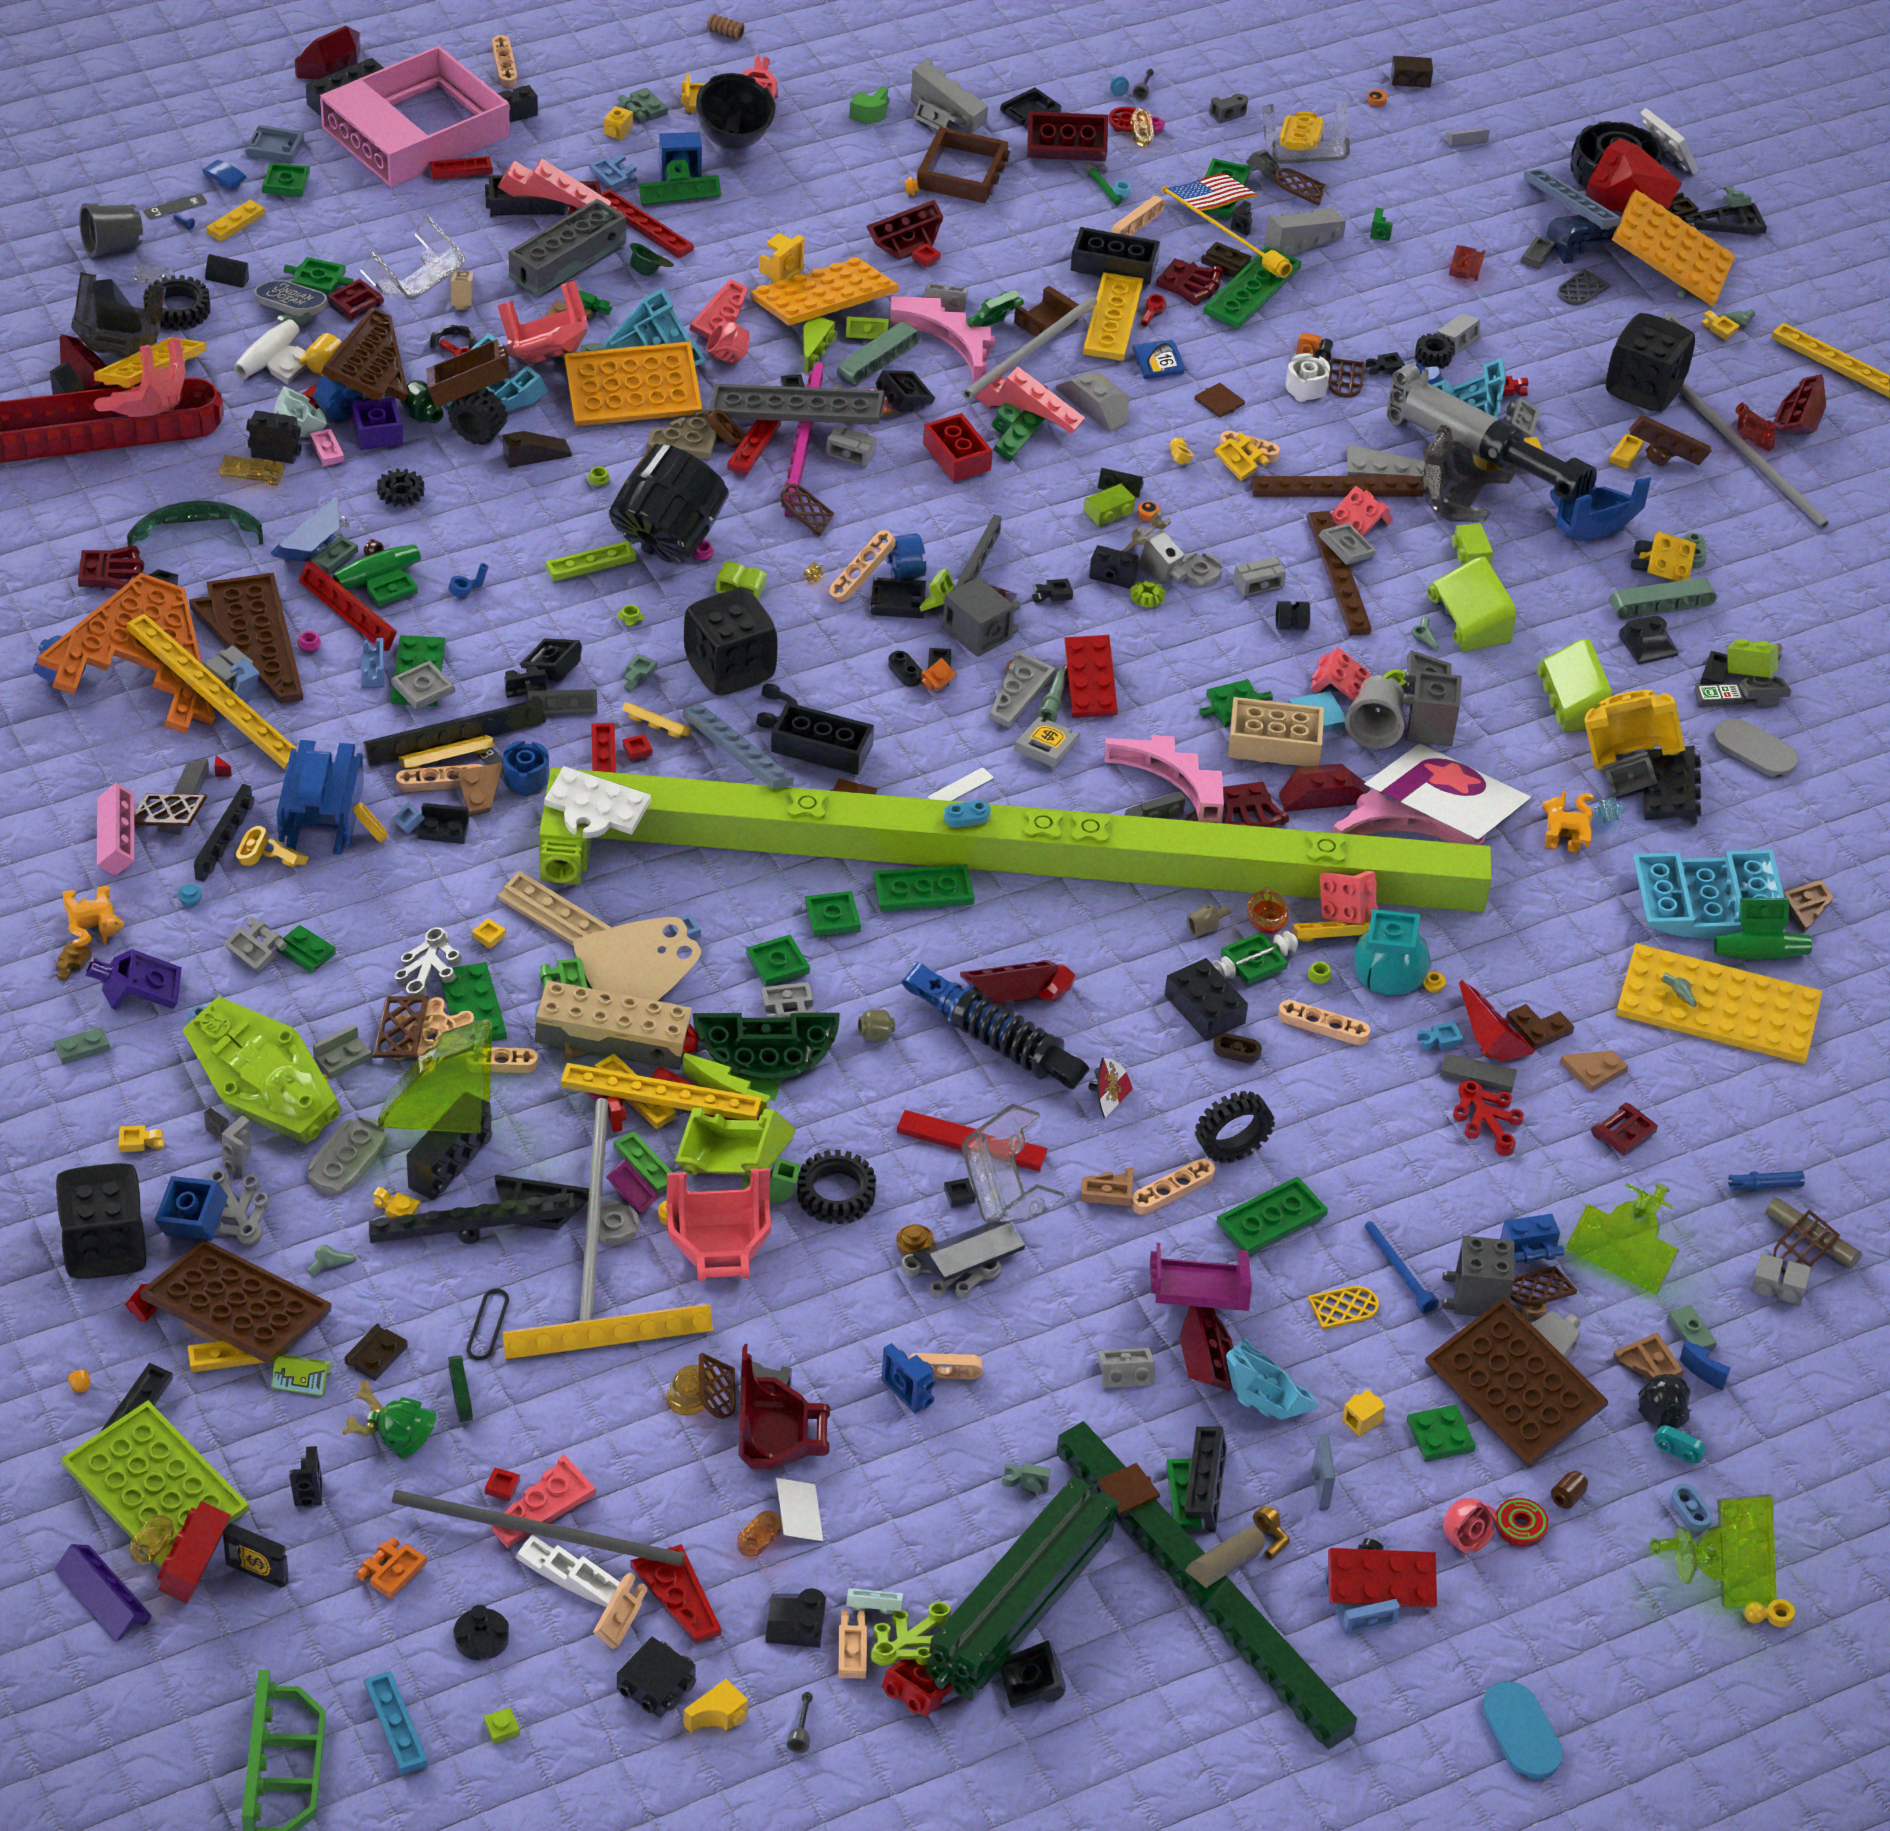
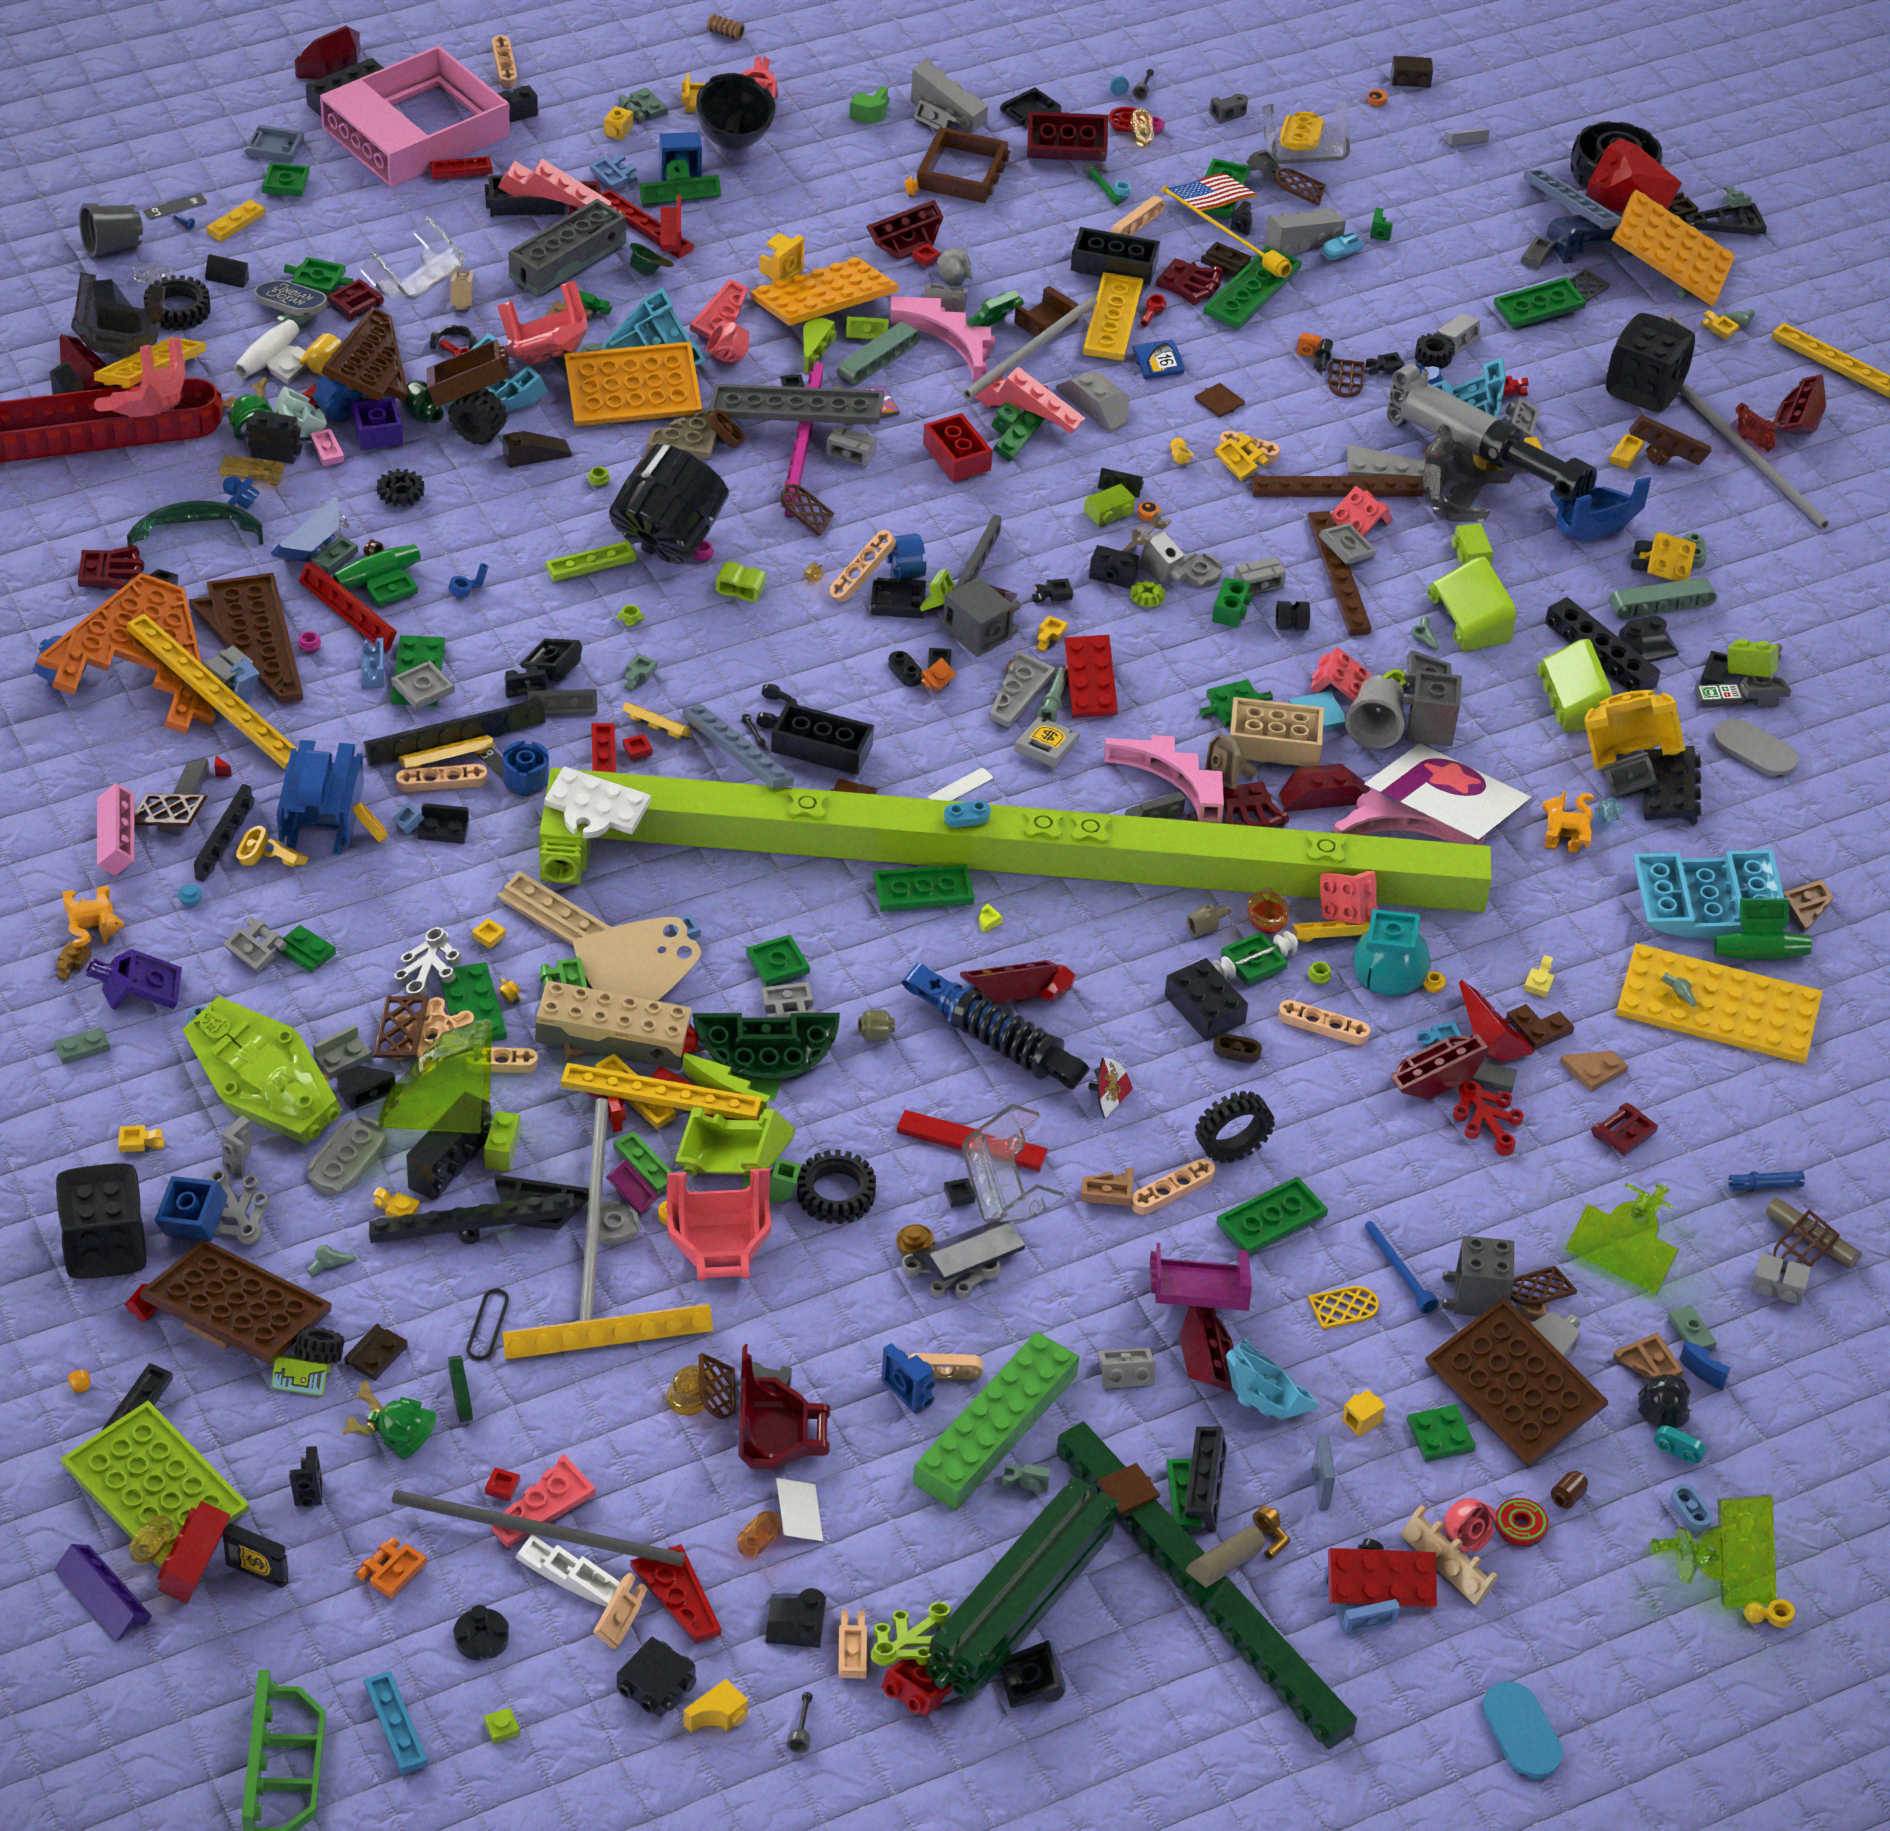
(215, 1123): clear smoke tile -> none
(218, 1356): yellow plate -> none
(226, 174): blue slope -> none
(243, 492): none -> blue hips
(245, 406): none -> green helmet
(319, 1345): none -> black tyre
(364, 1085): none -> black slope
(479, 787): medium nougat wing -> none
(502, 1141): none -> lime brick
(509, 991): none -> yellow plate
(670, 227): none -> red panel
(730, 641): black piece -> none
(746, 718): none -> black hinge
(753, 445): red plate -> none
(832, 913): green plate -> none
(884, 1601): light aqua plate -> none
(903, 389): black plate -> none
(955, 265): none -> light grey animal
(989, 918): none -> neon yellow tile
(995, 1420): none -> bright green brick
(1050, 630): none -> yellow plate
(1226, 757): none -> dark tan piece
(1232, 602): none -> green brick
(1307, 377): white brick -> none
(1342, 246): none -> medium azure arm
(1440, 1066): none -> dark red wedge
(1449, 1560): none -> tan hinge
(1466, 262): clear red plate -> none
(1533, 1238): blue brick -> none
(1539, 302): none -> green plate
(1540, 980): none -> light yellow plate
(1614, 654): none -> black brick
(1672, 142): white plate -> none

